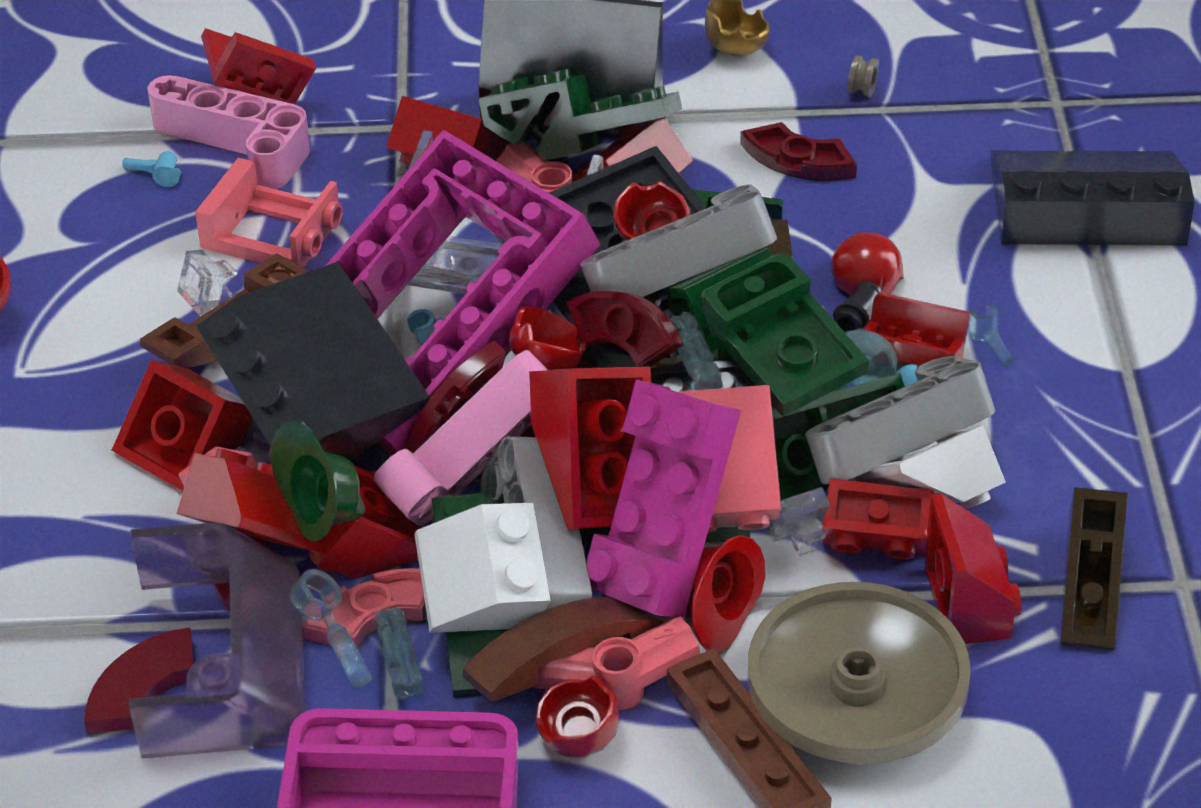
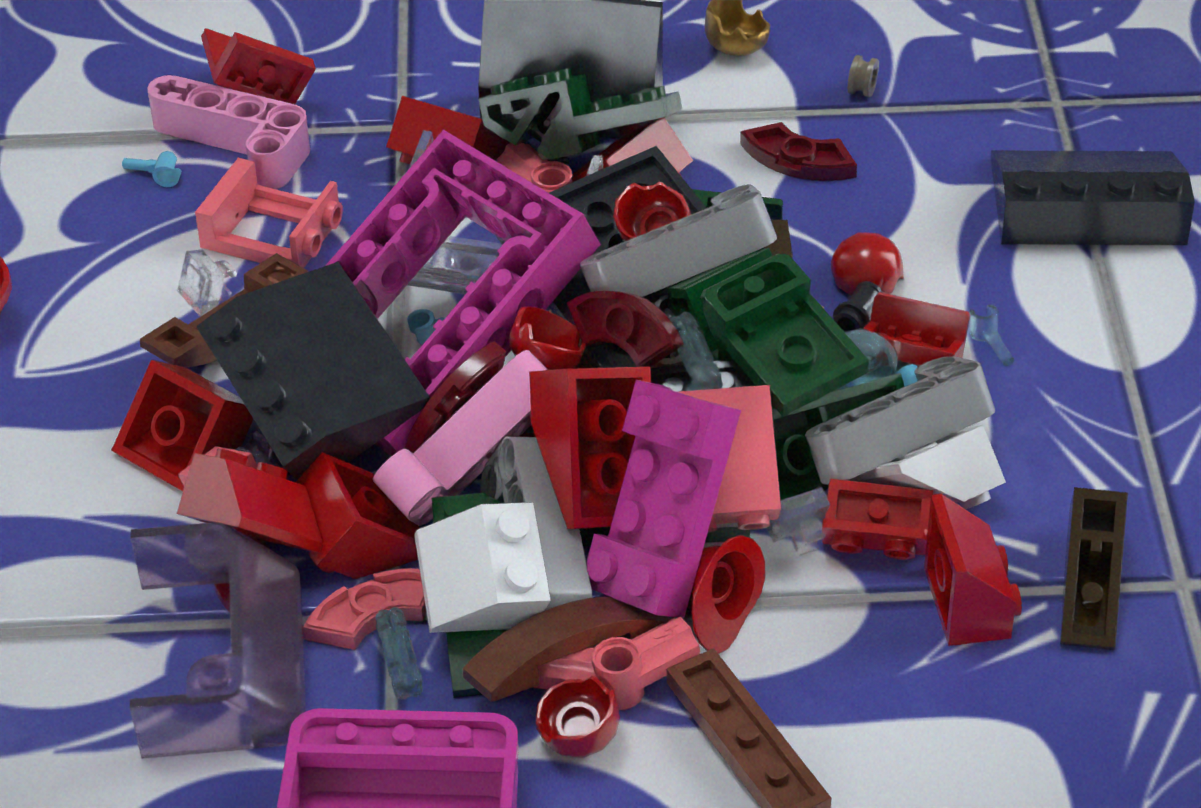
(138, 673): dark red tile -> none
(315, 483): dark green piece -> none
(322, 610): clear light blue piece -> none
(858, 672): dark tan dish -> none

